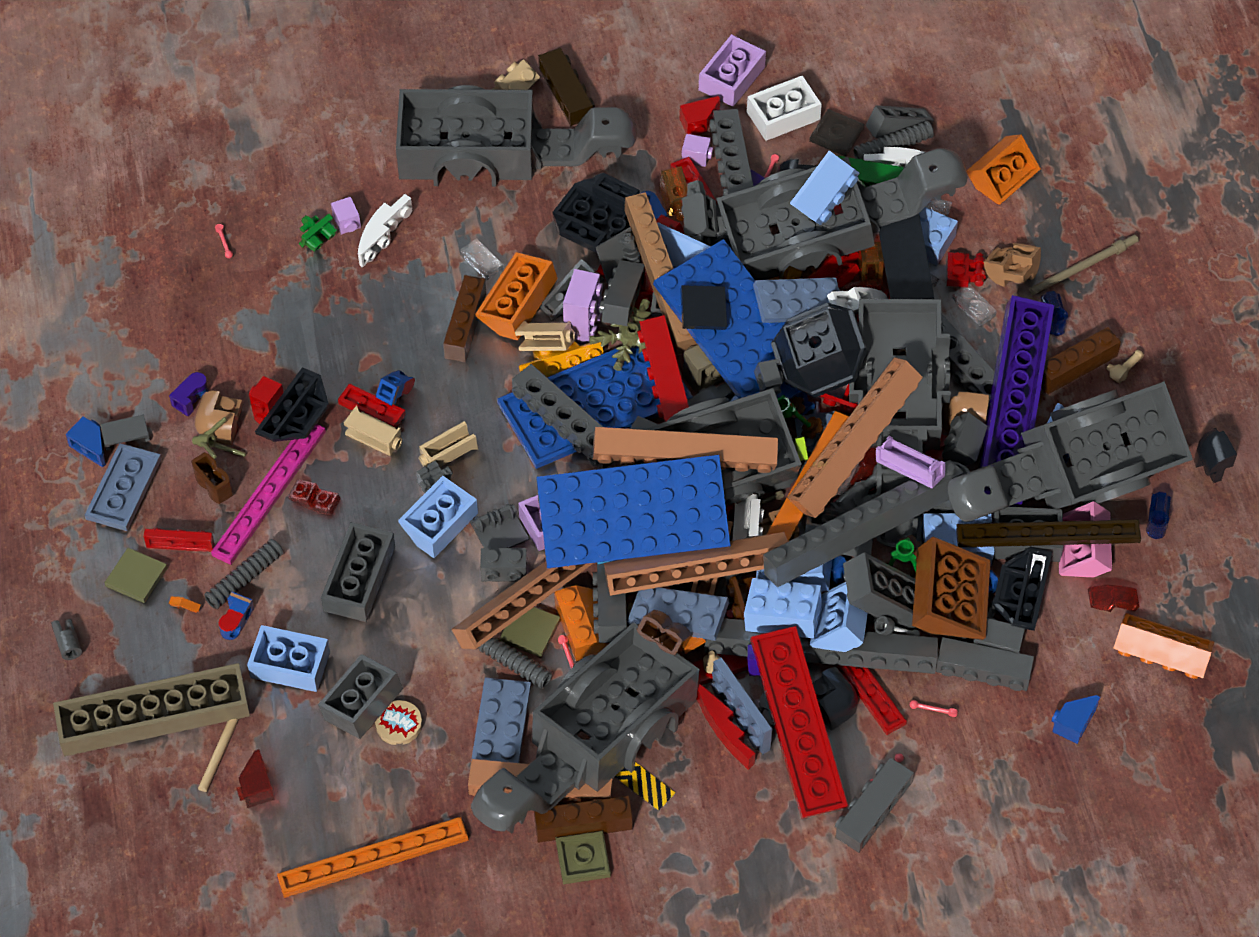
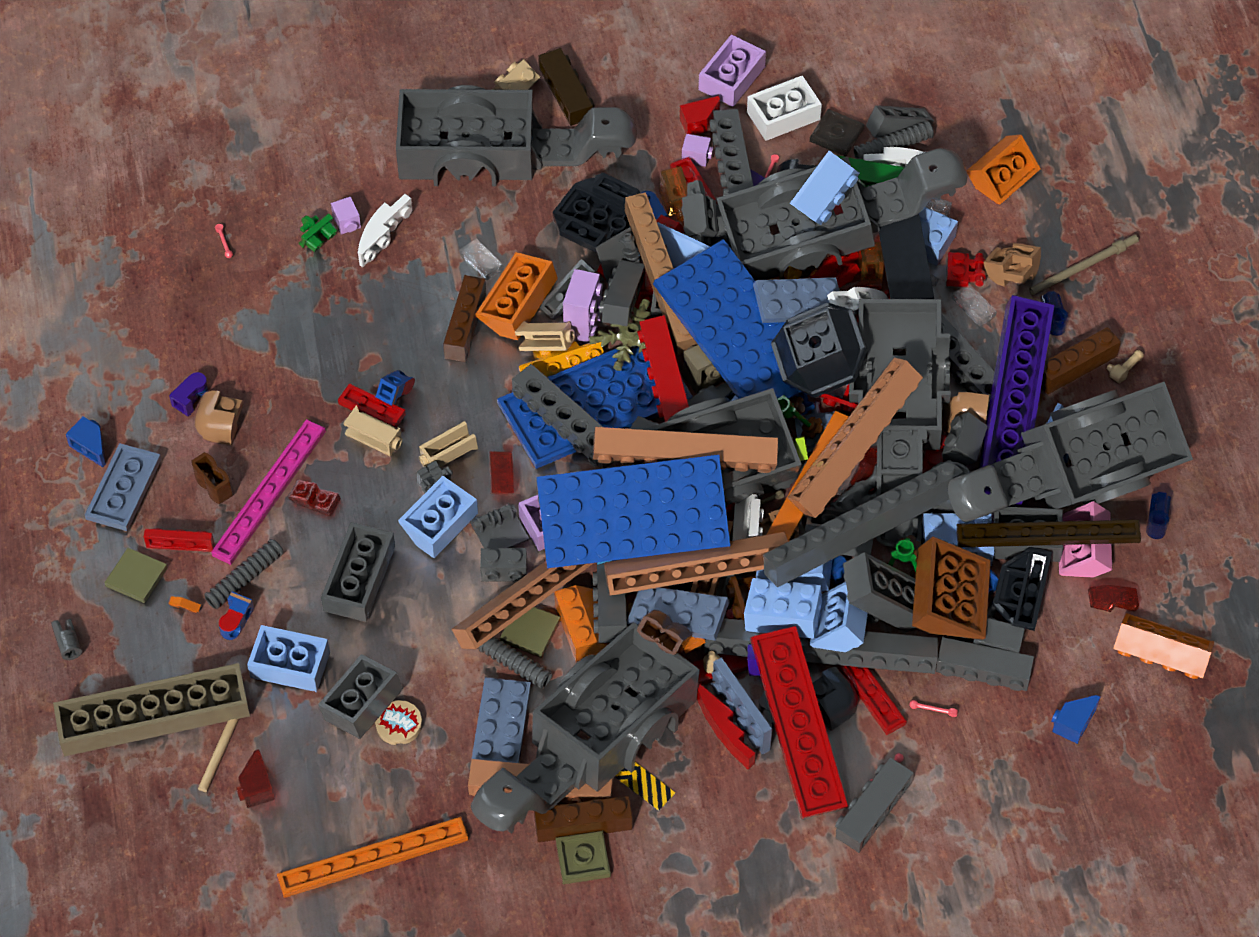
(124, 430): dark grey hinge -> none
(208, 440): olive plant -> none
(263, 397): red brick -> none
(296, 409): black wedge -> none
(501, 473): none -> clear red slope
(563, 640): coral hinge -> none
(703, 307): black tile -> none
(769, 376): dark grey brick -> none
(890, 627): dark grey hinge -> none
(910, 462): lavender container -> none
(1215, 454): black brick -> none

